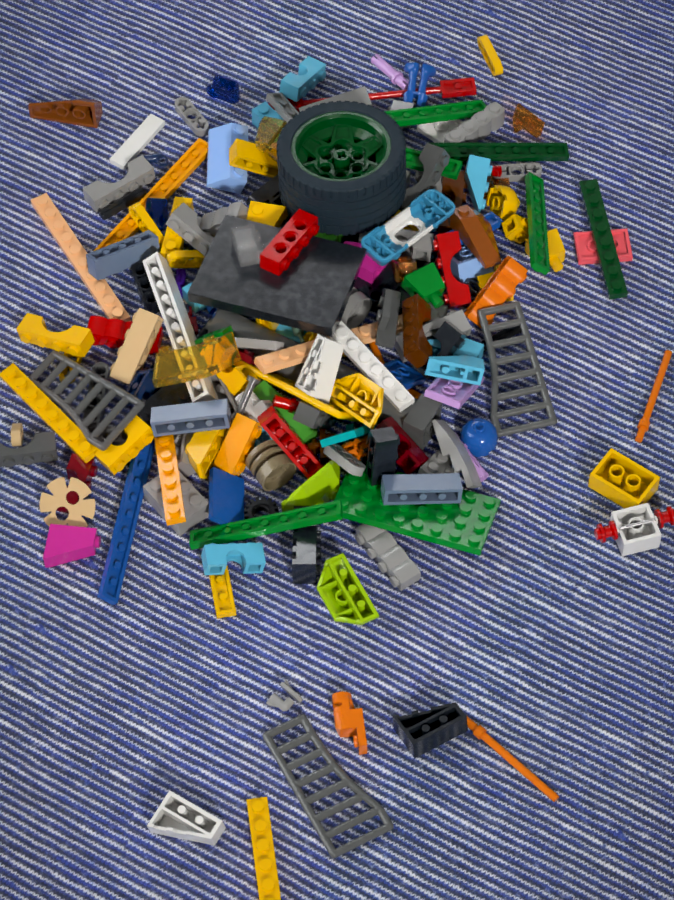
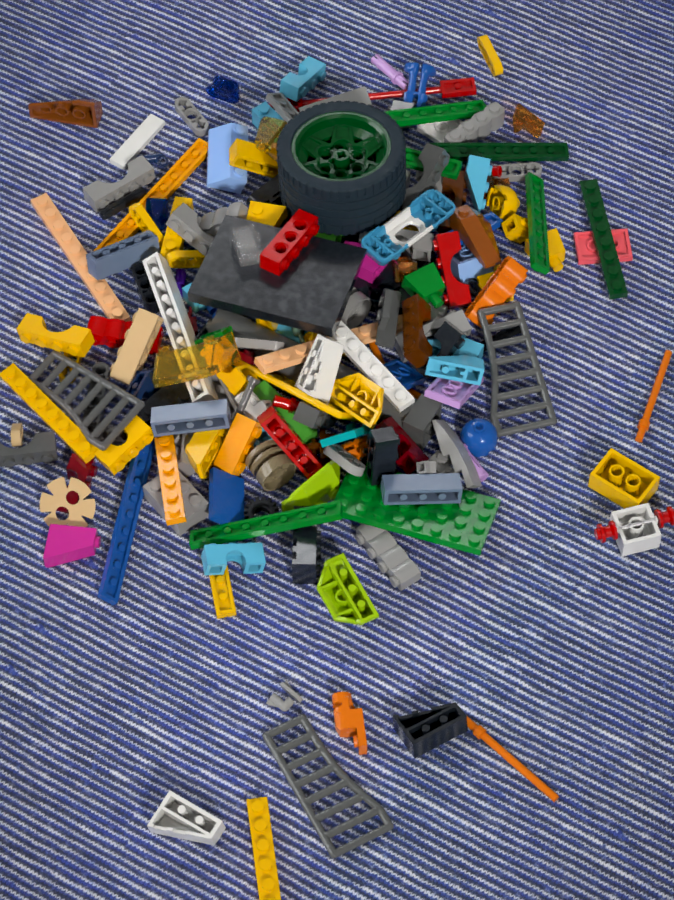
(426, 467): none -> light grey piece

